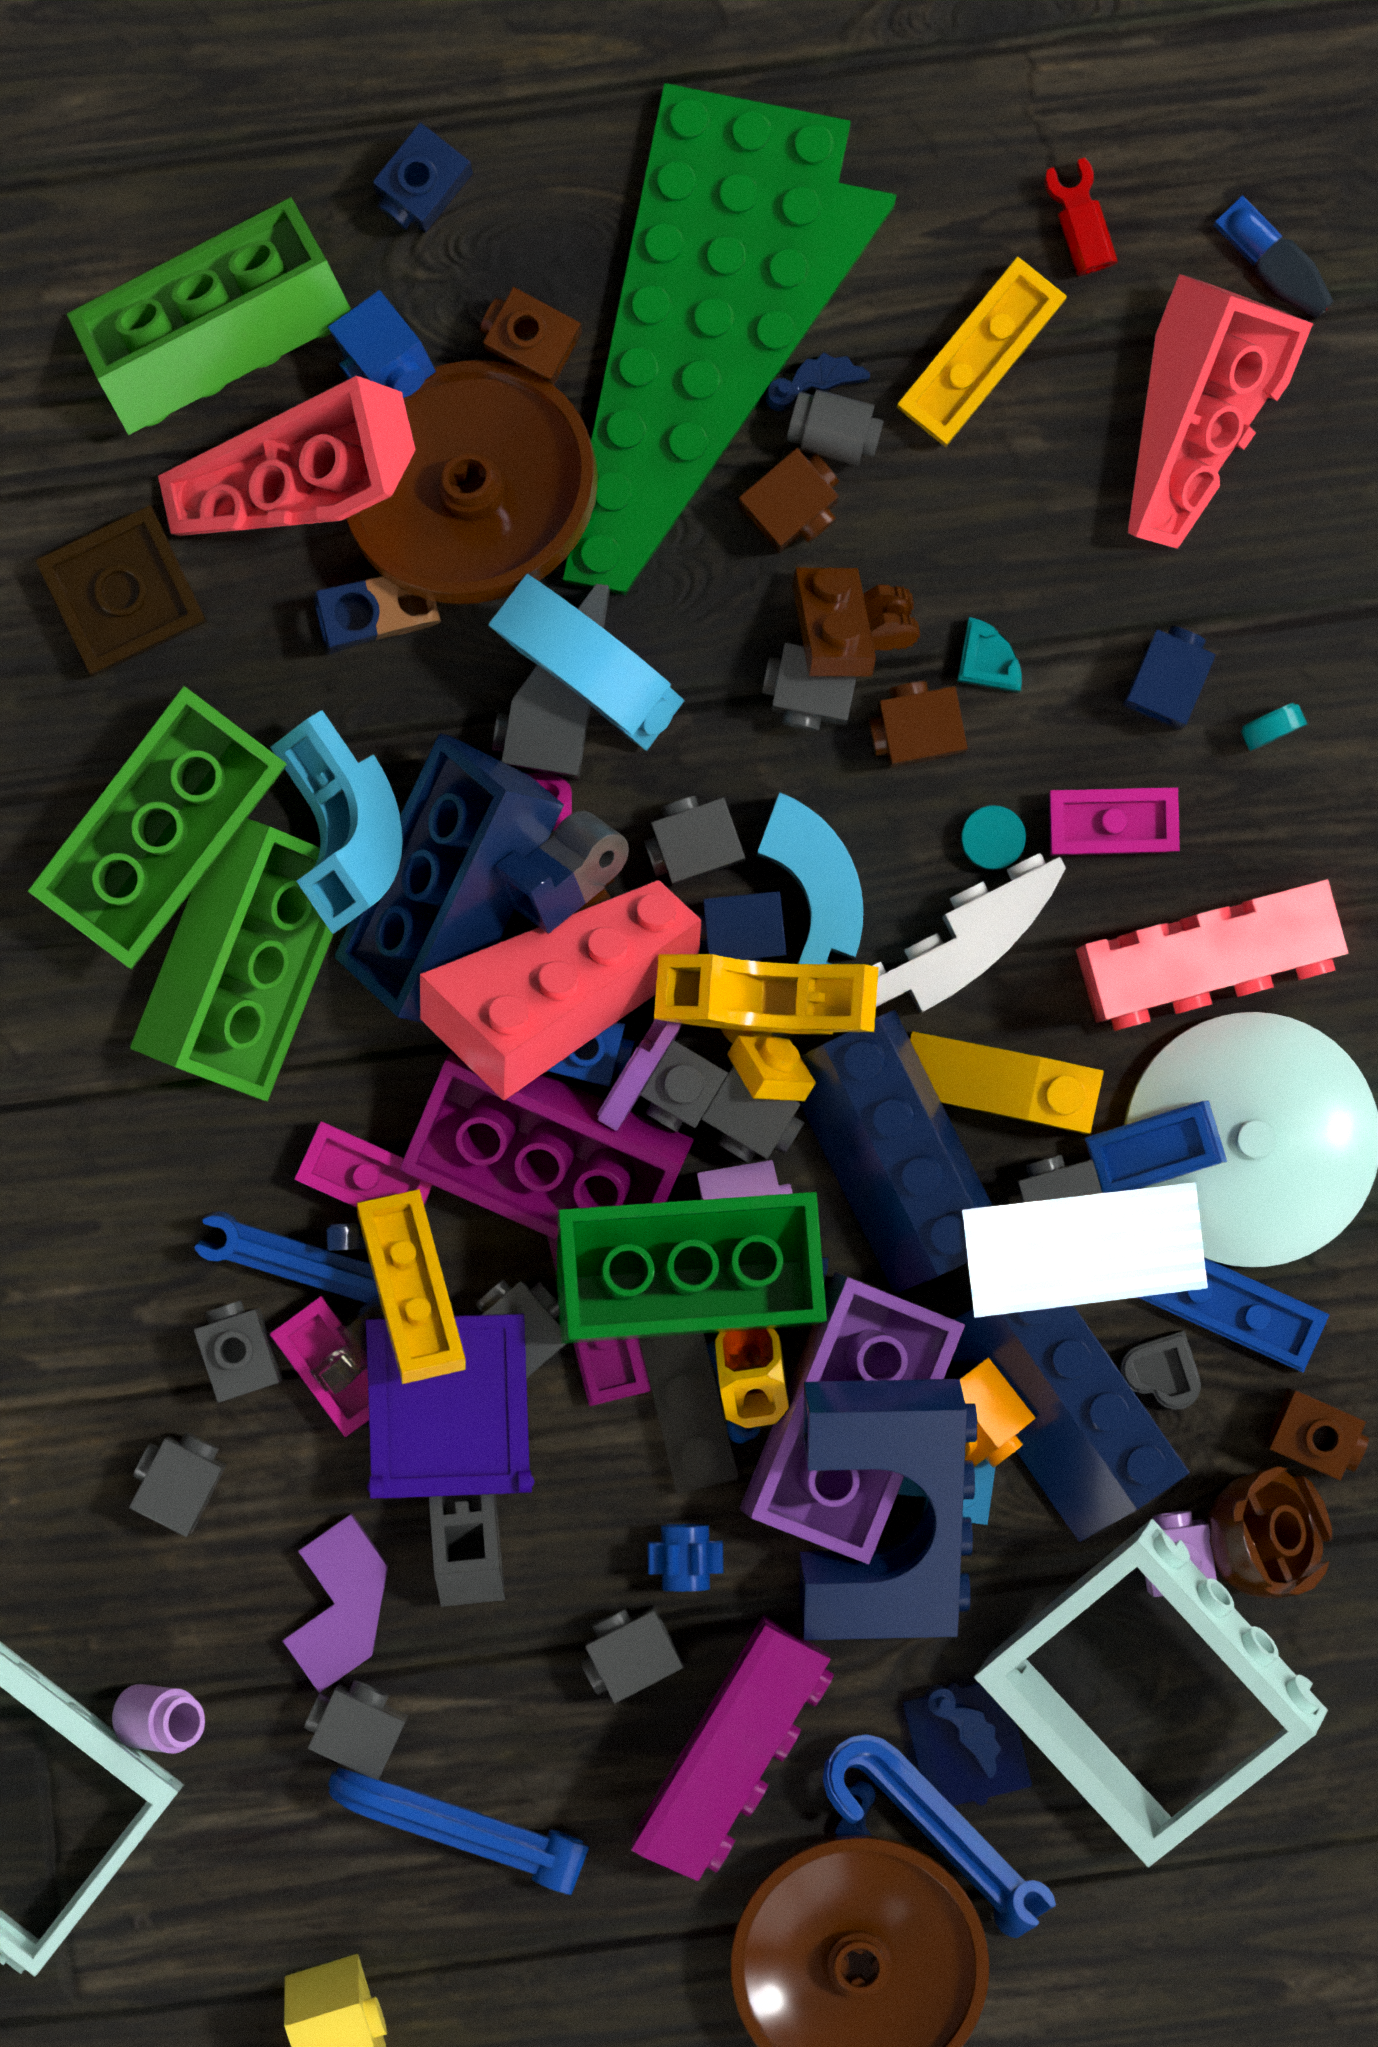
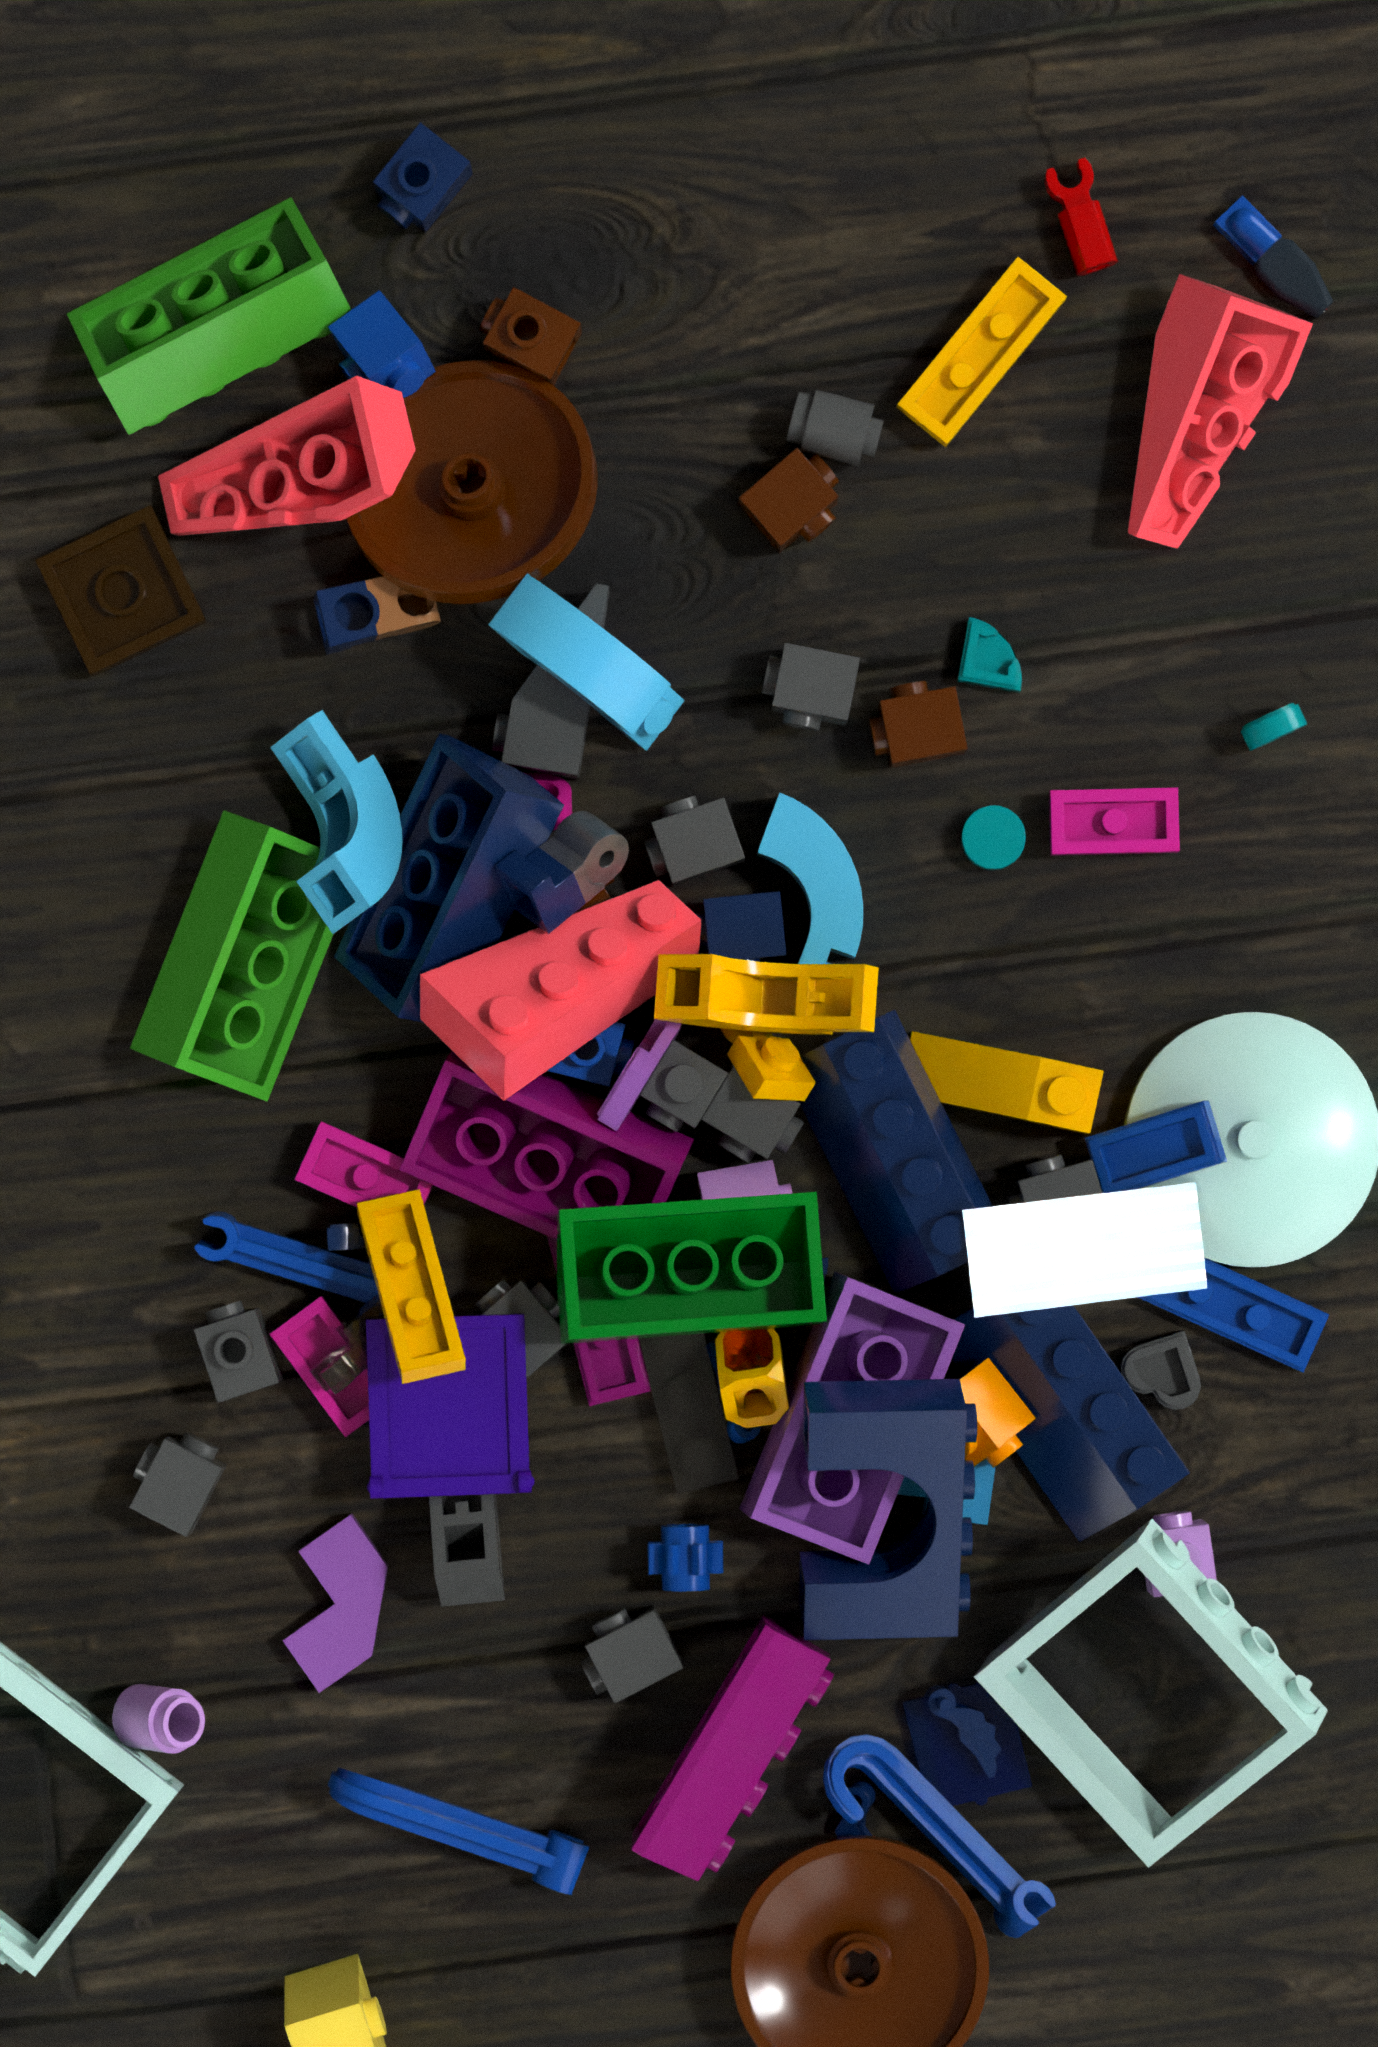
(157, 827): bright green slope -> none
(355, 1728): dark grey brick -> none
(721, 283): green wing -> none
(814, 374): dark blue piece -> none
(846, 626): reddish brown hinge -> none
(981, 930): white slope -> none
(1170, 677): dark blue brick -> none
(1212, 952): wedge -> none
(1270, 1534): reddish brown cylinder -> none
(1317, 1435): reddish brown brick -> none

